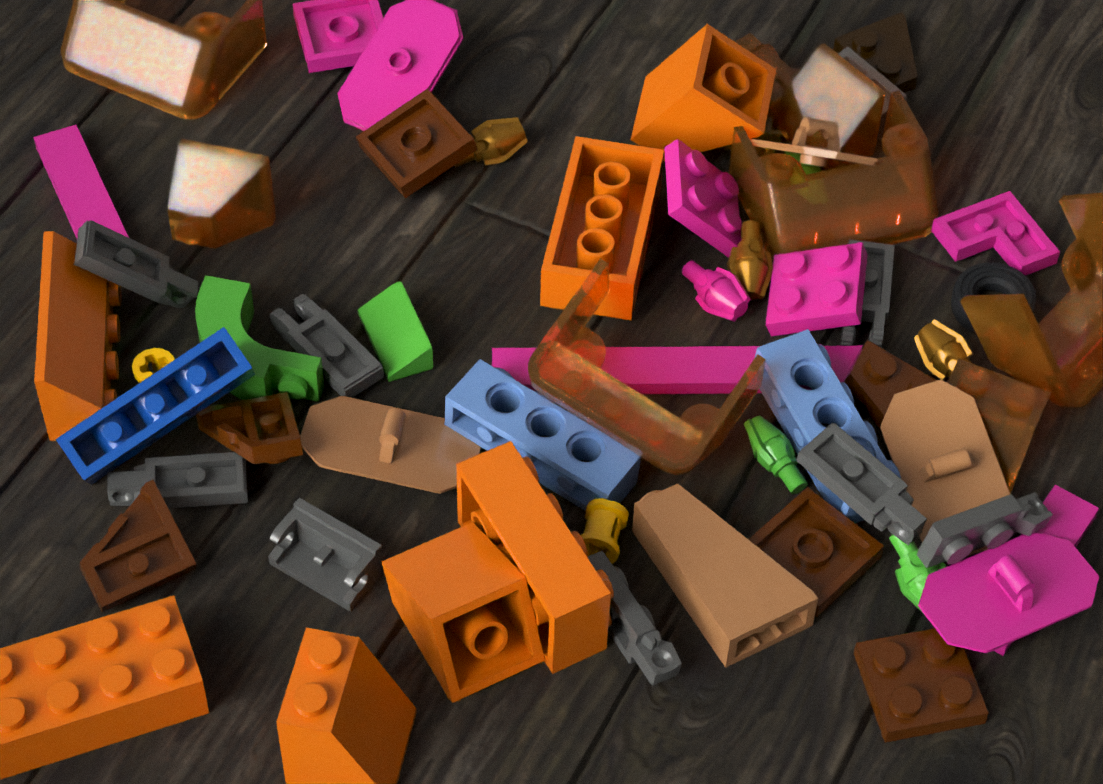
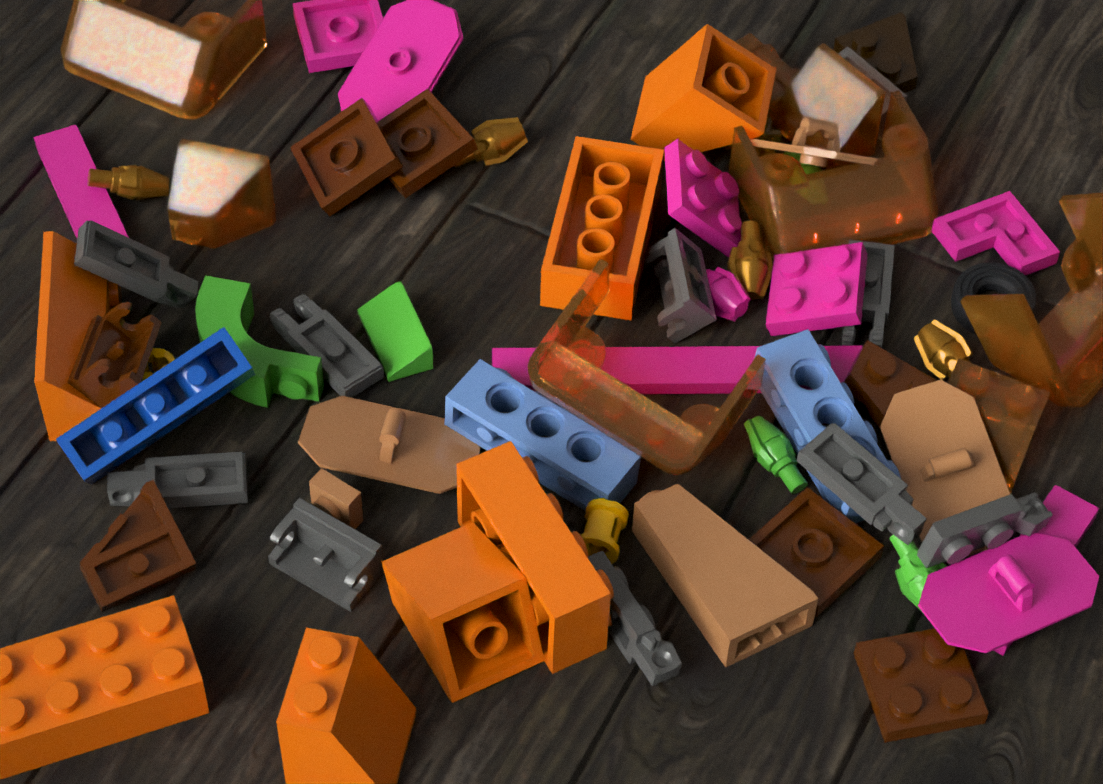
(113, 355): none -> reddish brown hinge
(130, 182): none -> pearl gold piece
(255, 428): reddish brown wing -> none
(336, 498): none -> medium nougat plate
(346, 157): none -> reddish brown plate
(682, 286): none -> dark grey hinge

